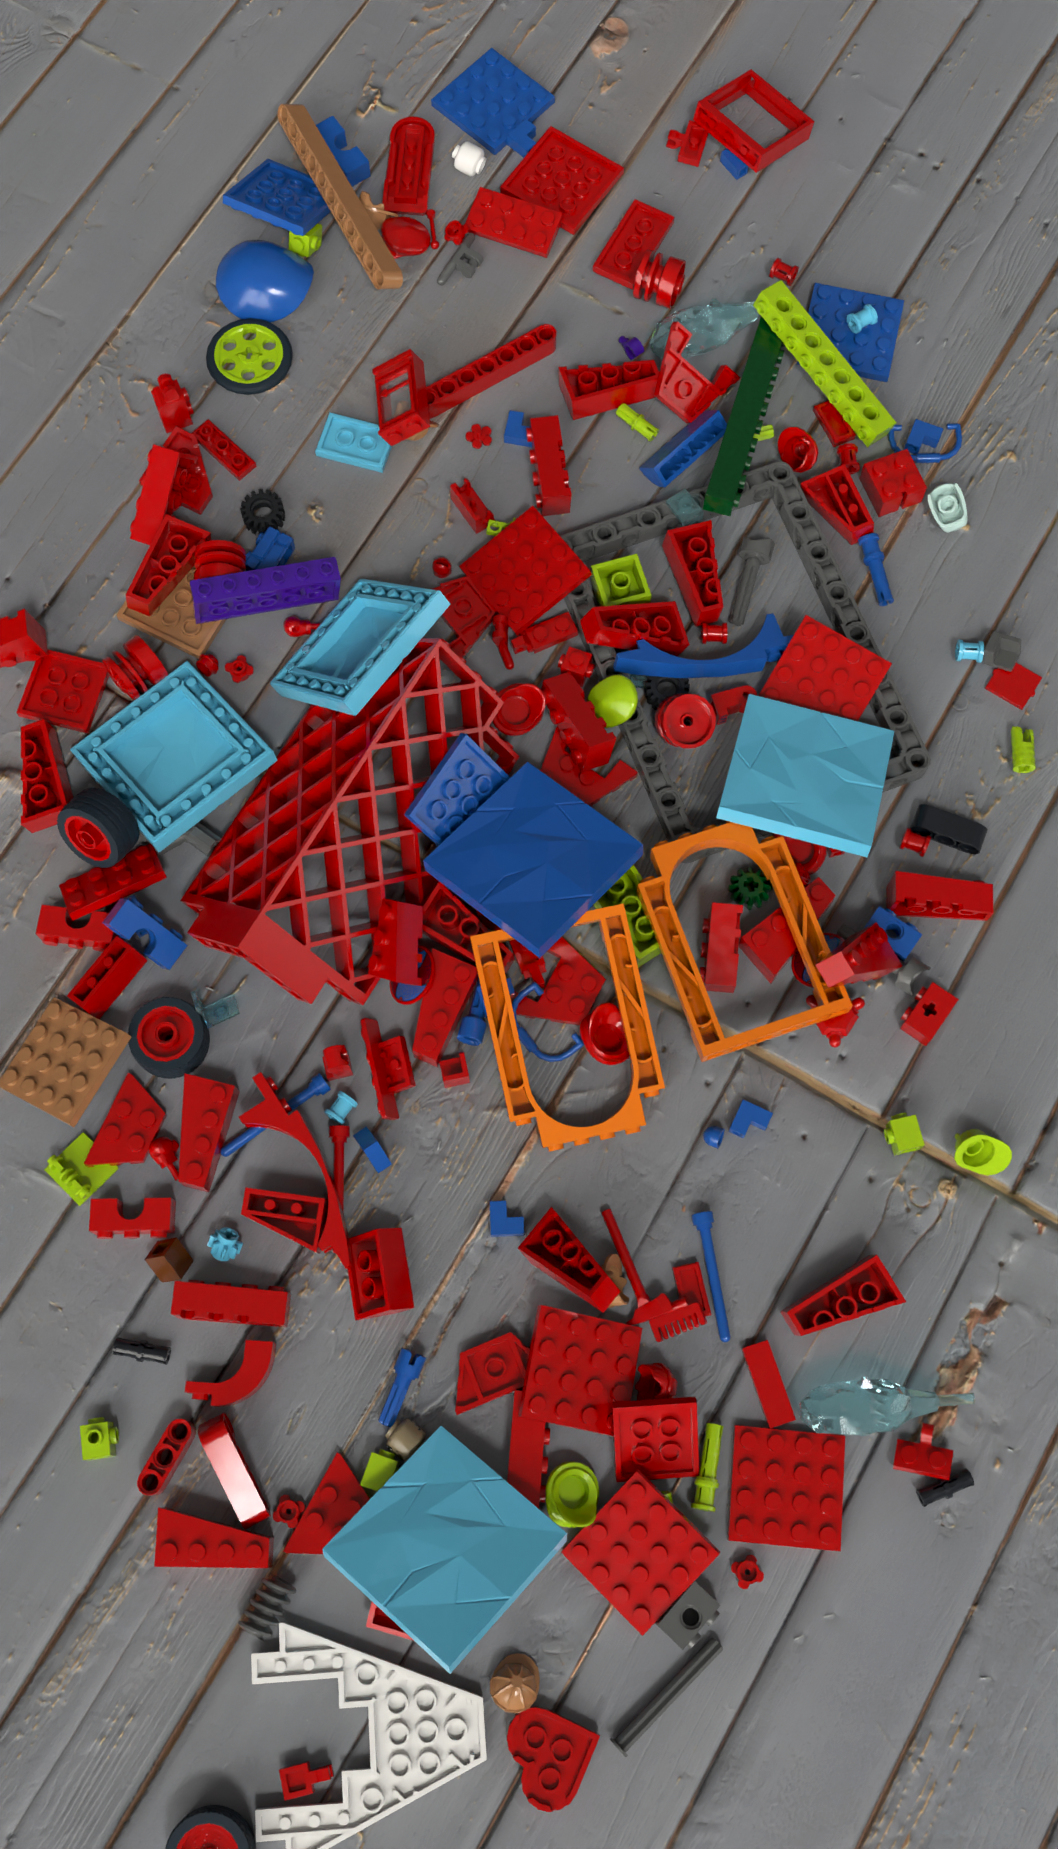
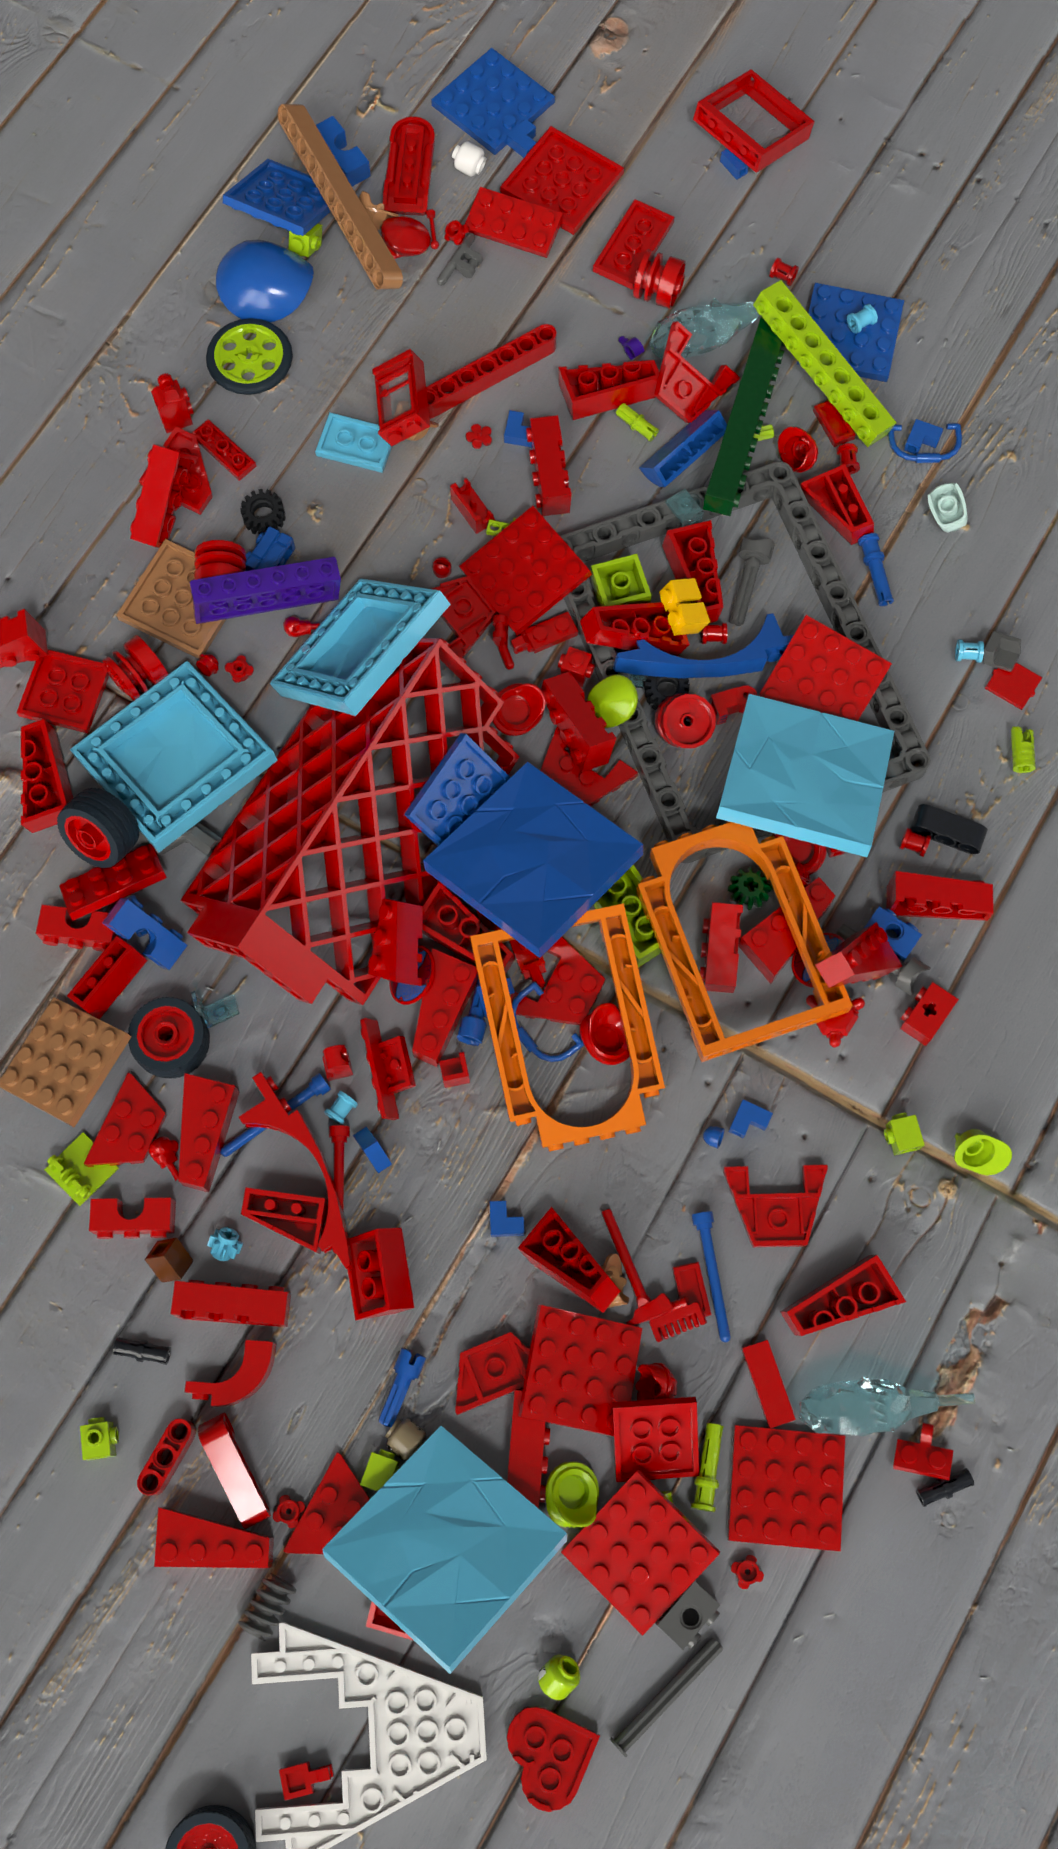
(164, 564): red wedge -> none
(515, 1683): medium nougat piece -> none
(559, 1677): none -> lime head
(683, 615): none -> yellow piece
(691, 143): red plate -> none
(777, 1217): none -> red wing
(890, 478): red piece -> none

